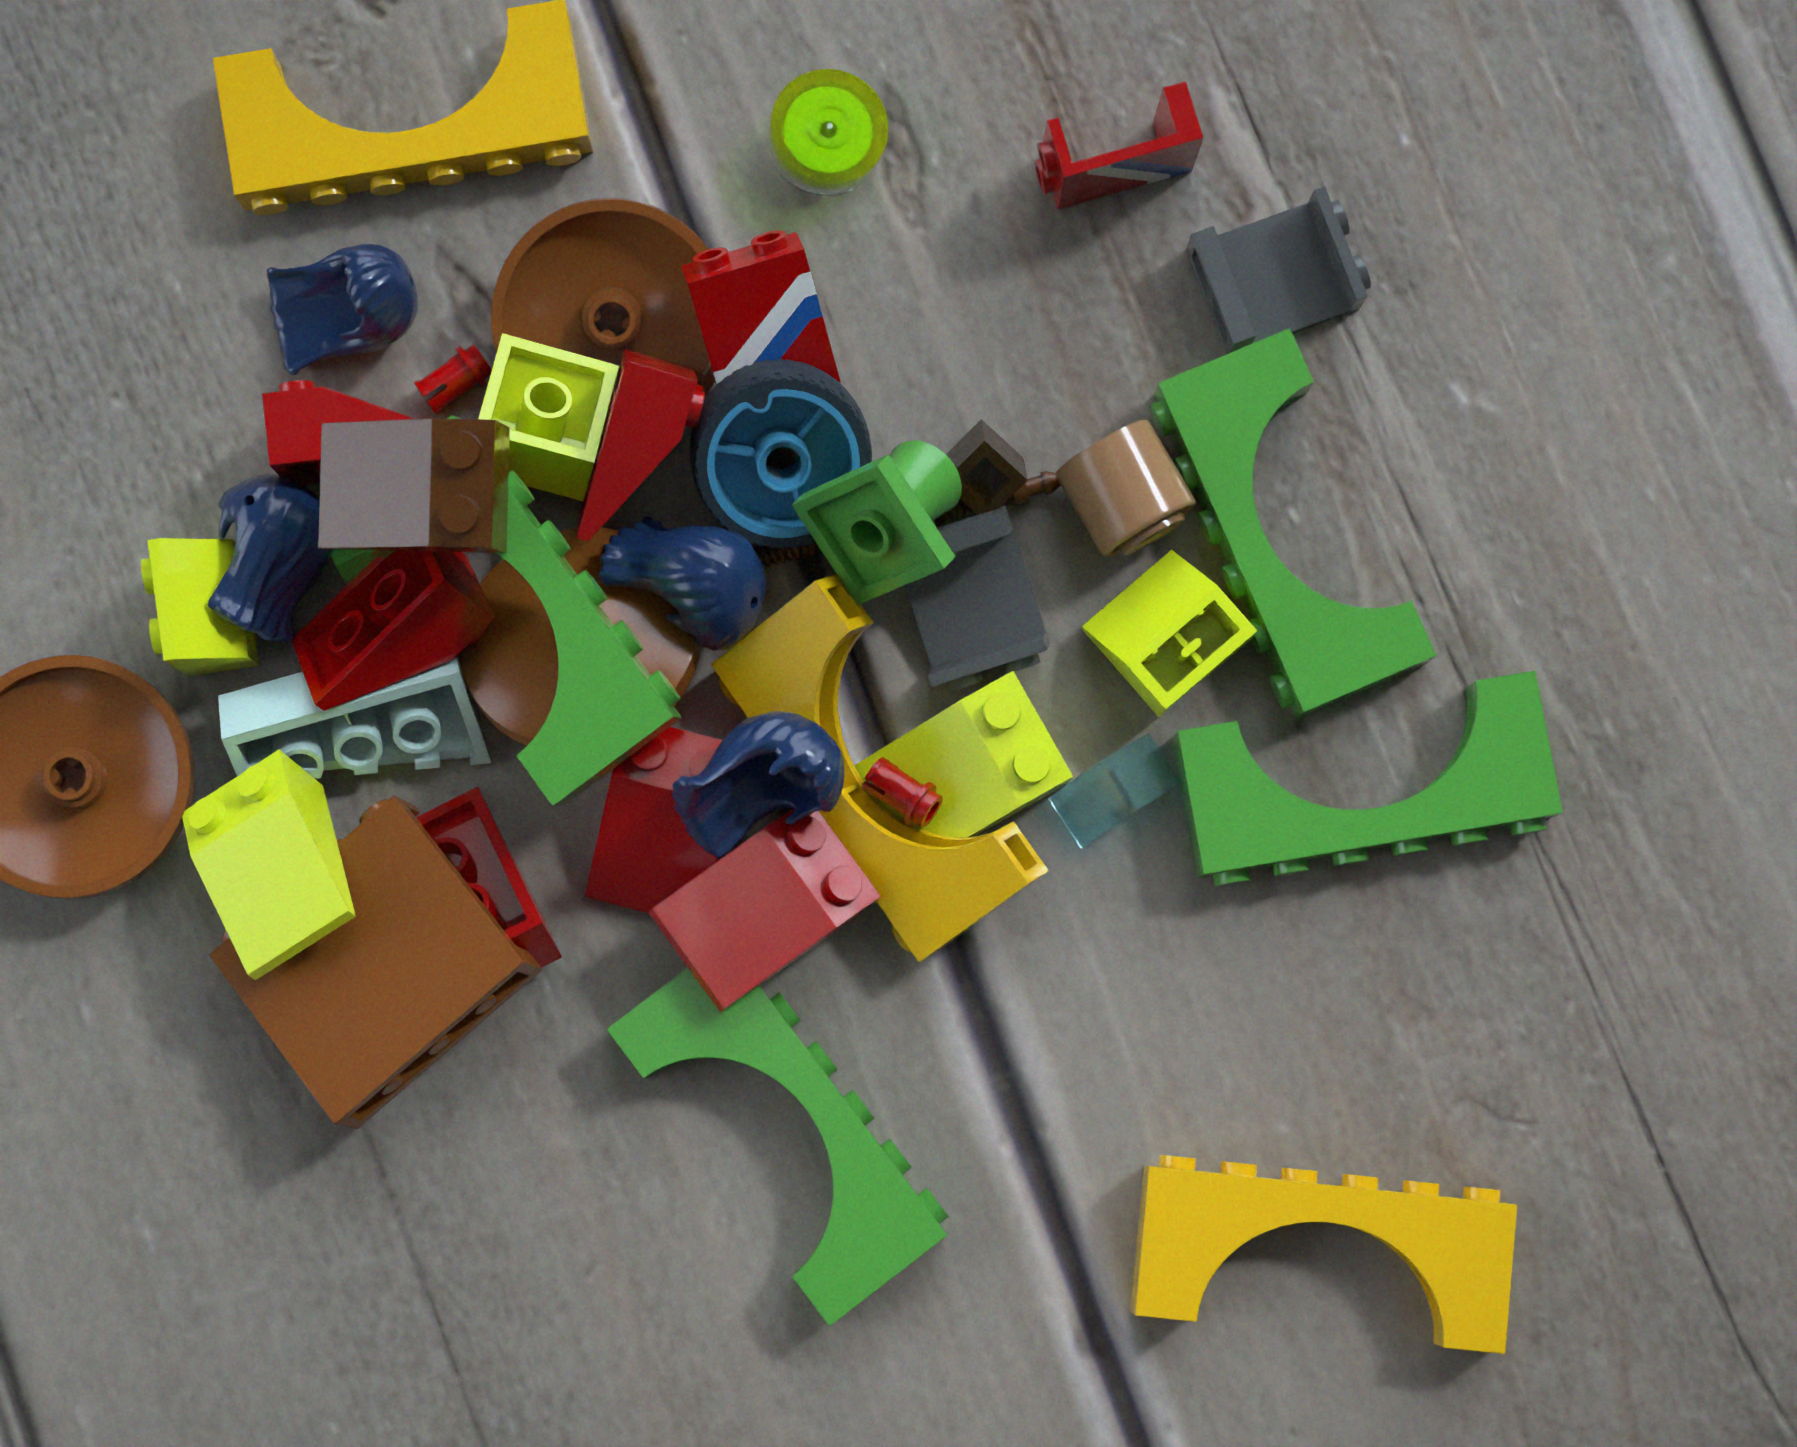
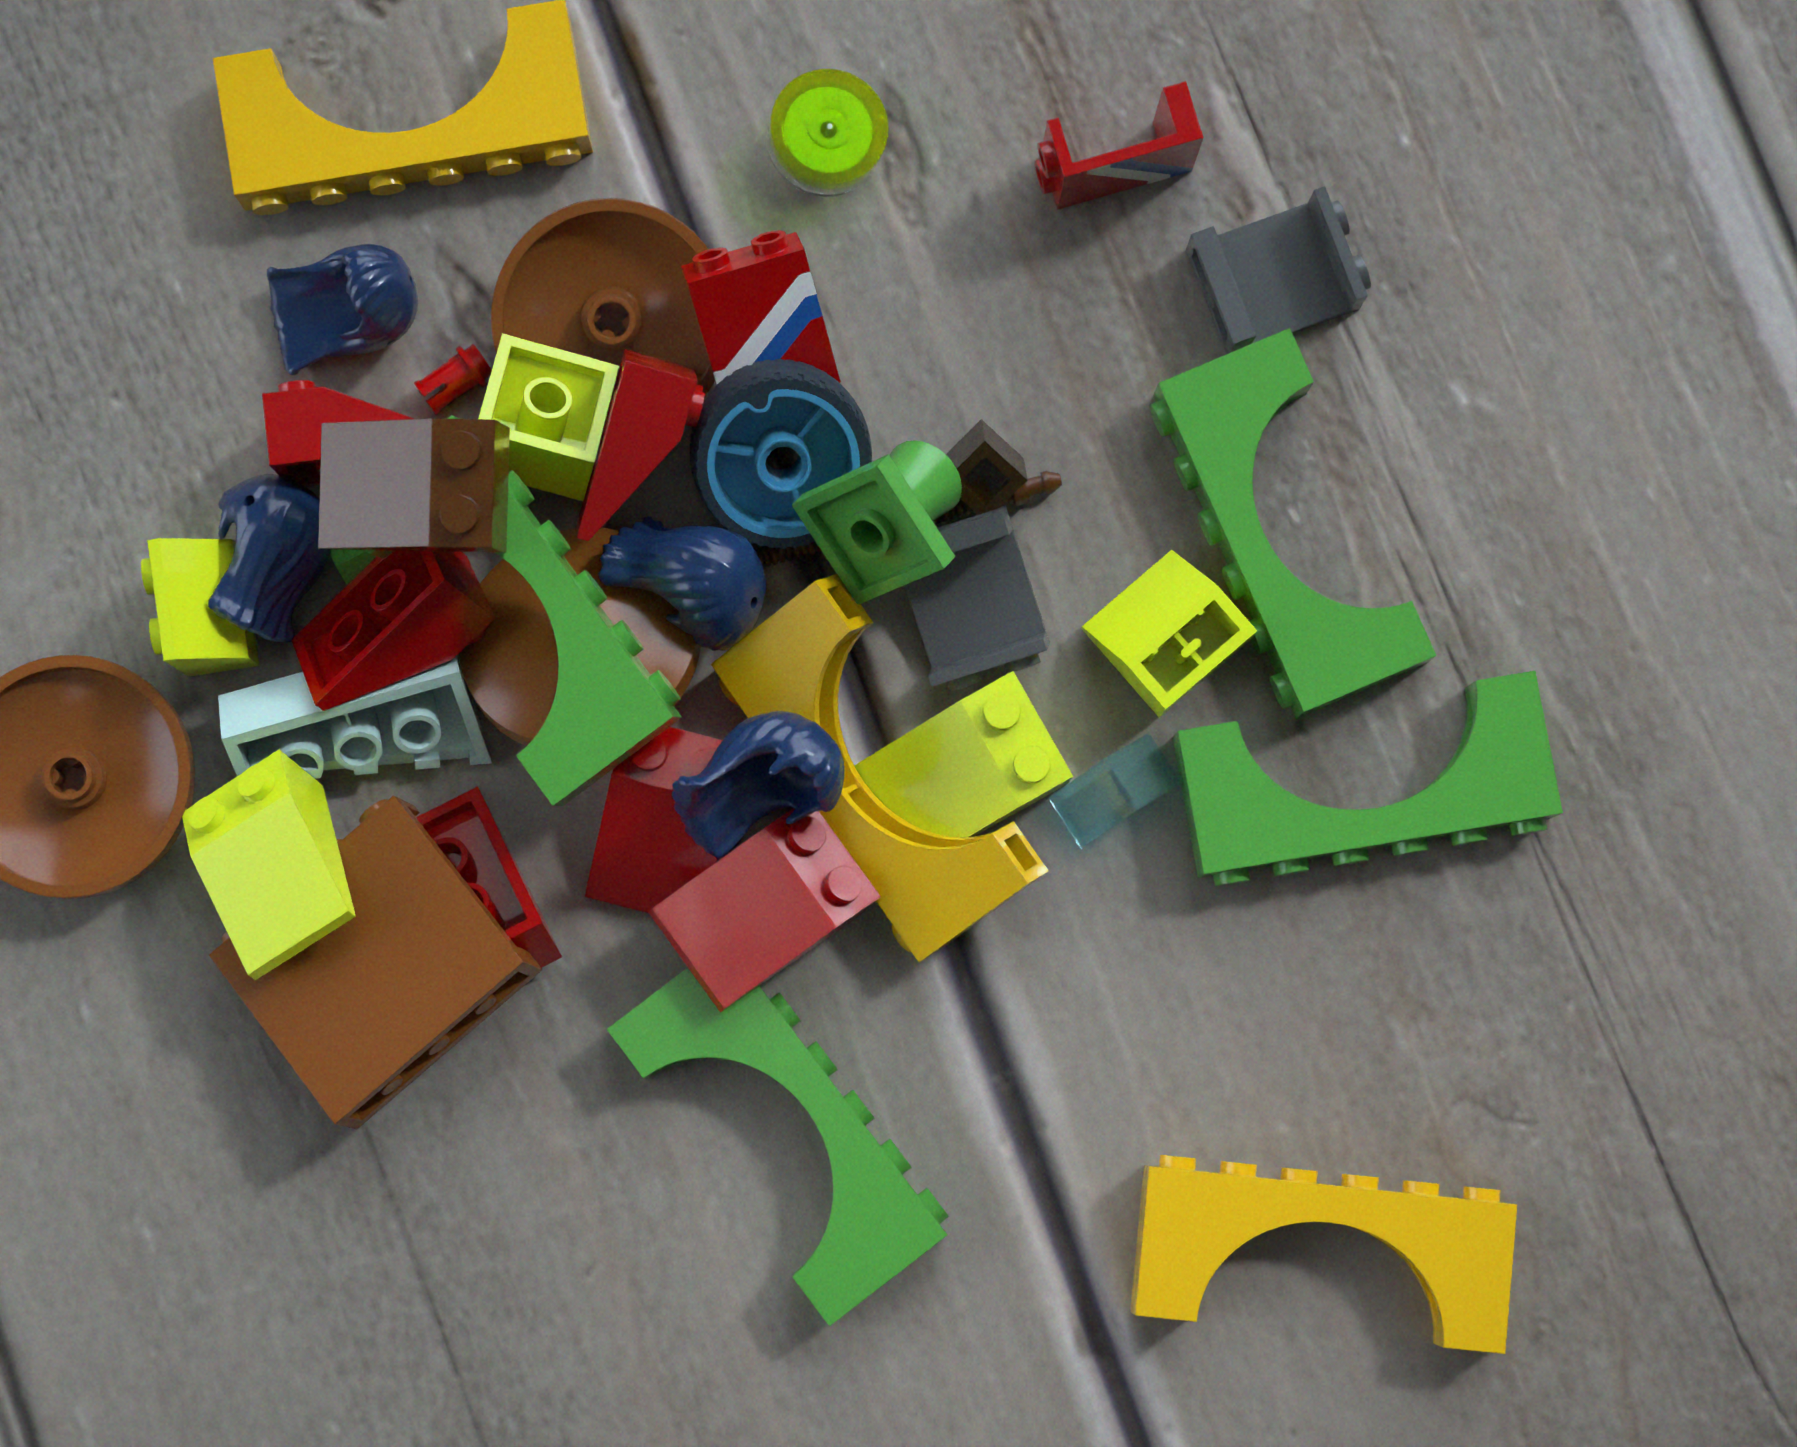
(902, 792): red pin -> none
(1126, 490): medium nougat piece -> none

